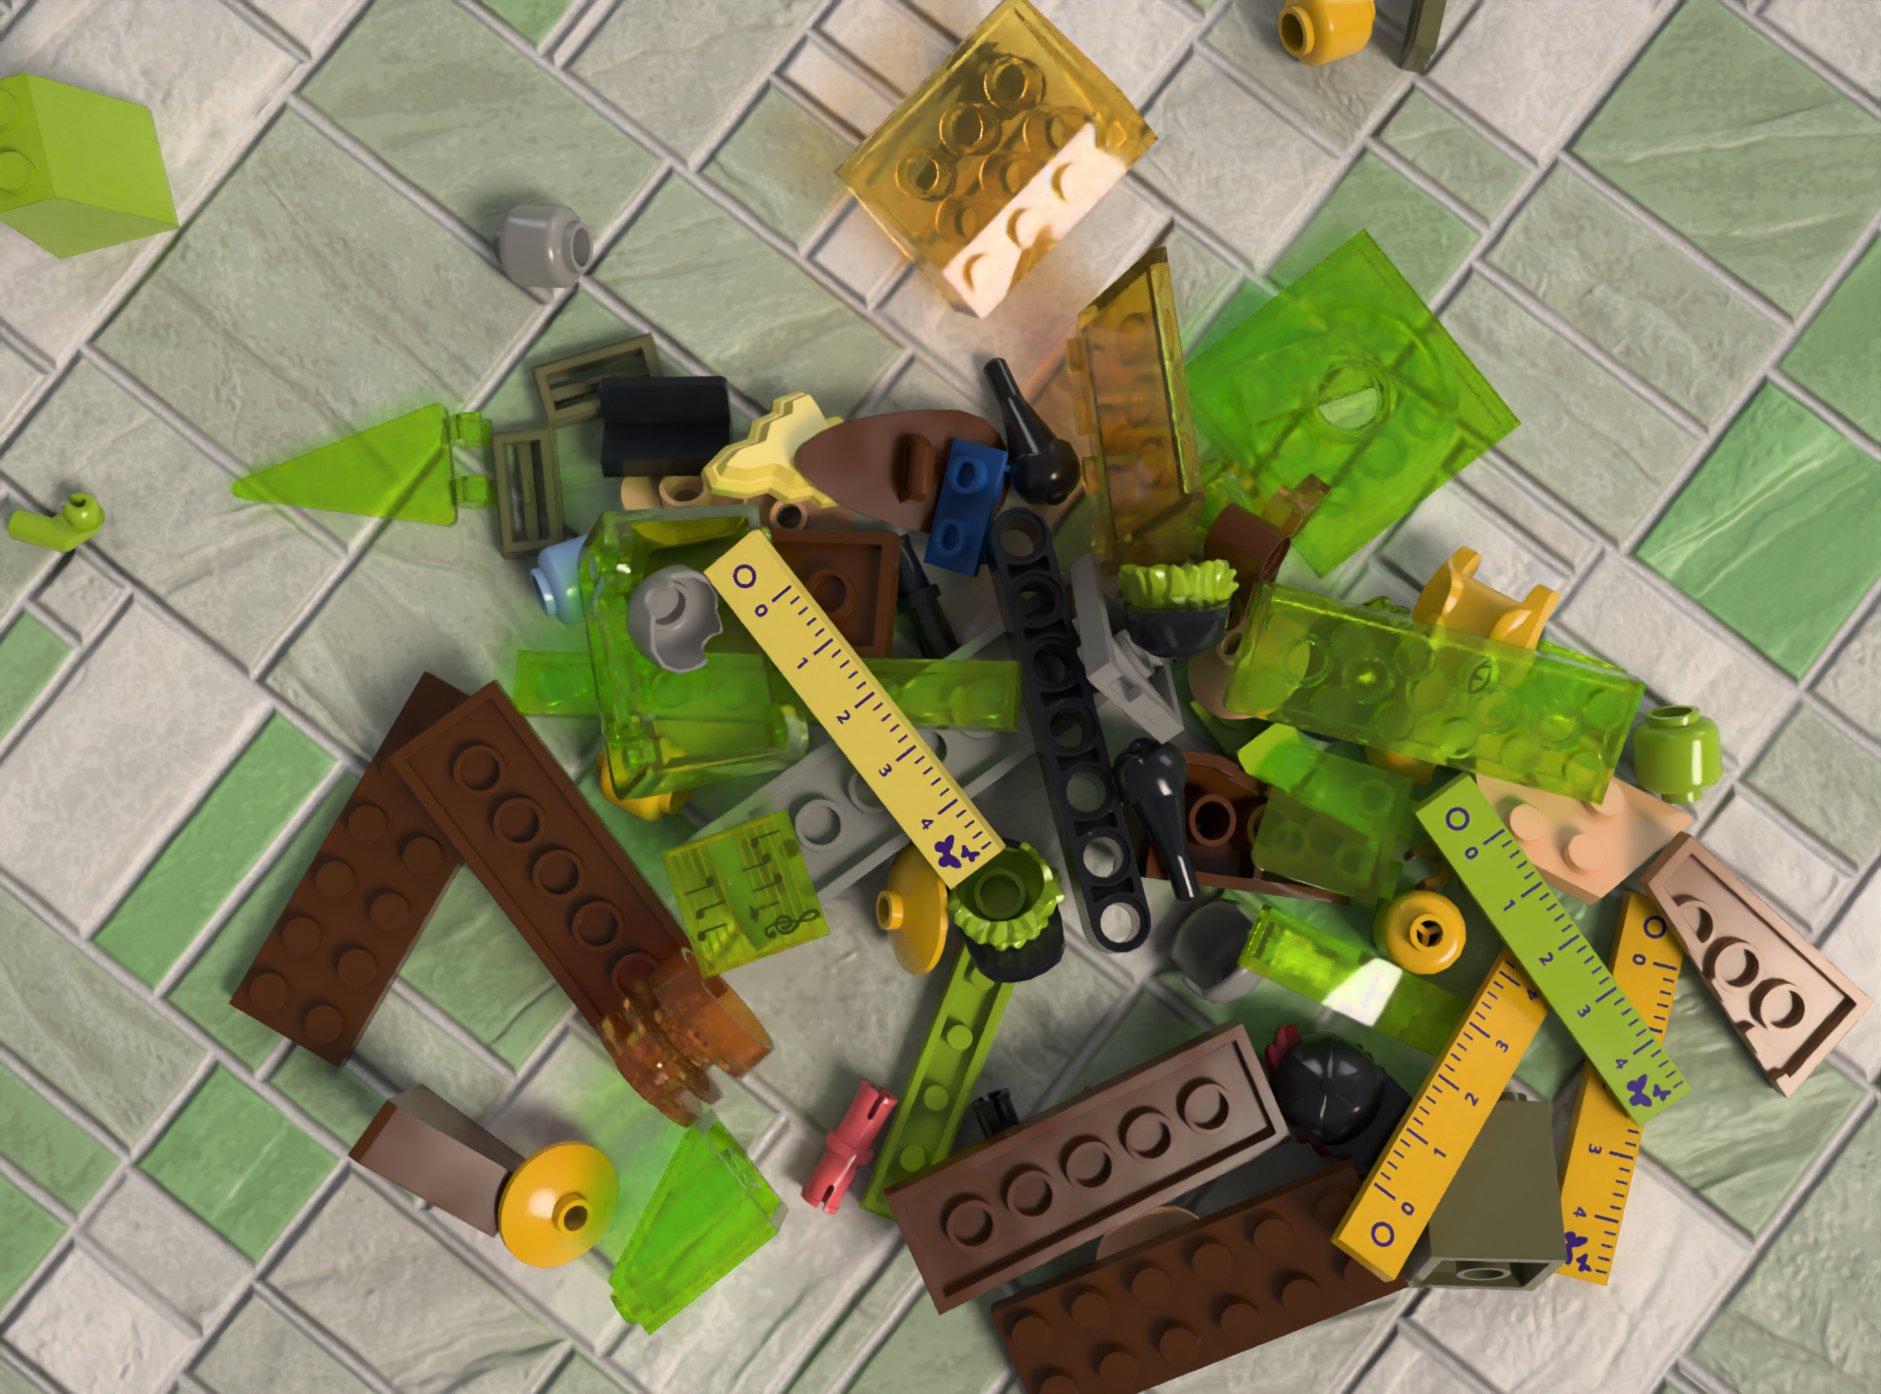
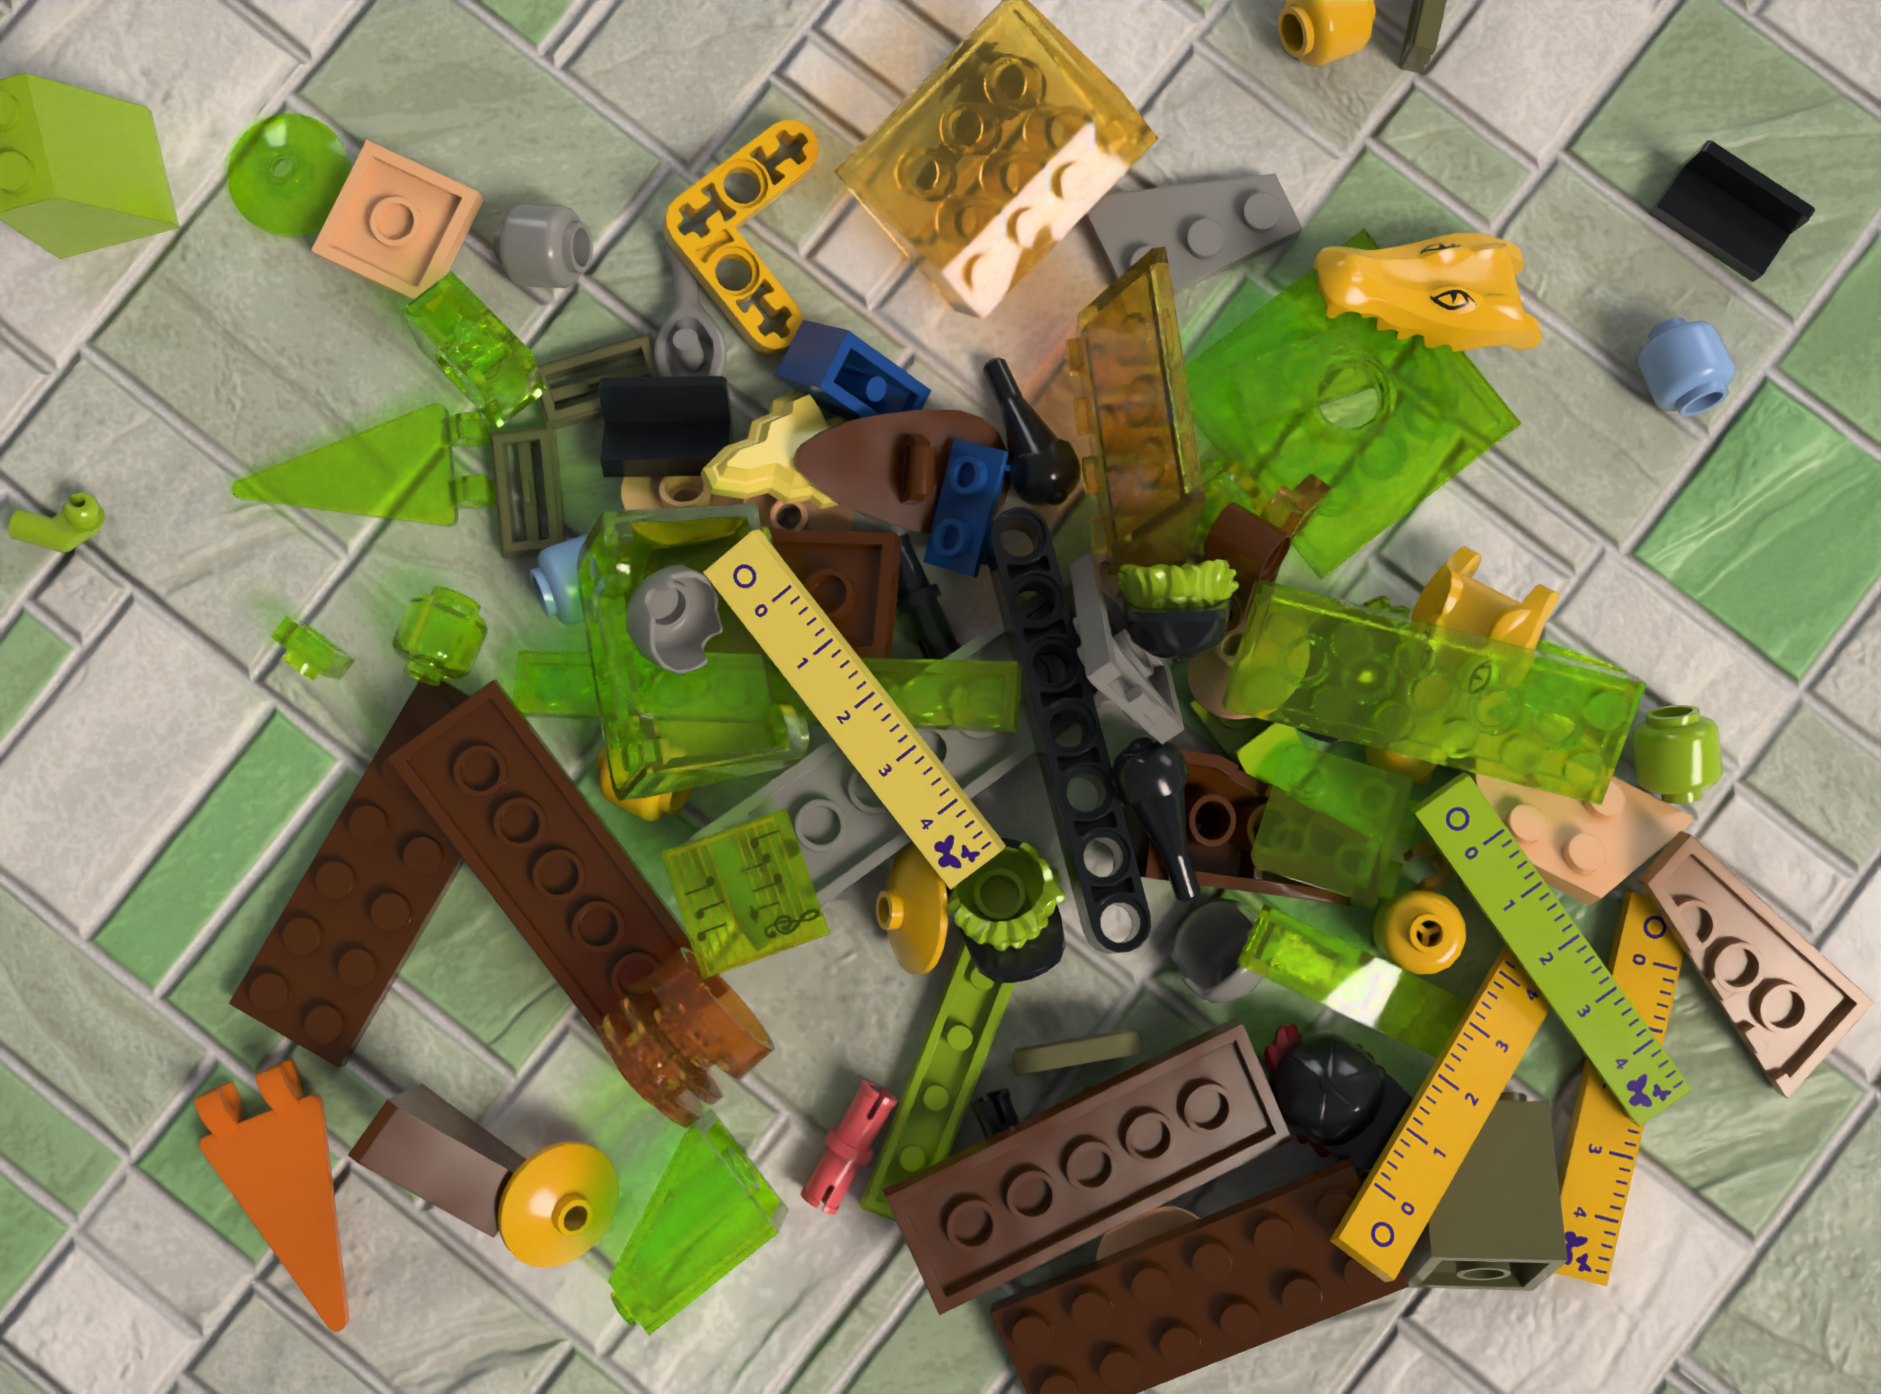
(282, 1180): none -> orange flag
(302, 197): none -> clear neon green dish
(310, 651): none -> clear neon green plate
(397, 222): none -> light nougat plate
(439, 635): none -> clear neon green head
(474, 349): none -> clear neon green brick
(689, 337): none -> light grey piece
(725, 242): none -> yellow beam
(847, 374): none -> blue slope
(1076, 1051): none -> olive tile
(1201, 225): none -> light grey wing
(1445, 288): none -> yellow animal
(1686, 366): none -> light blue head
(1730, 210): none -> black panel

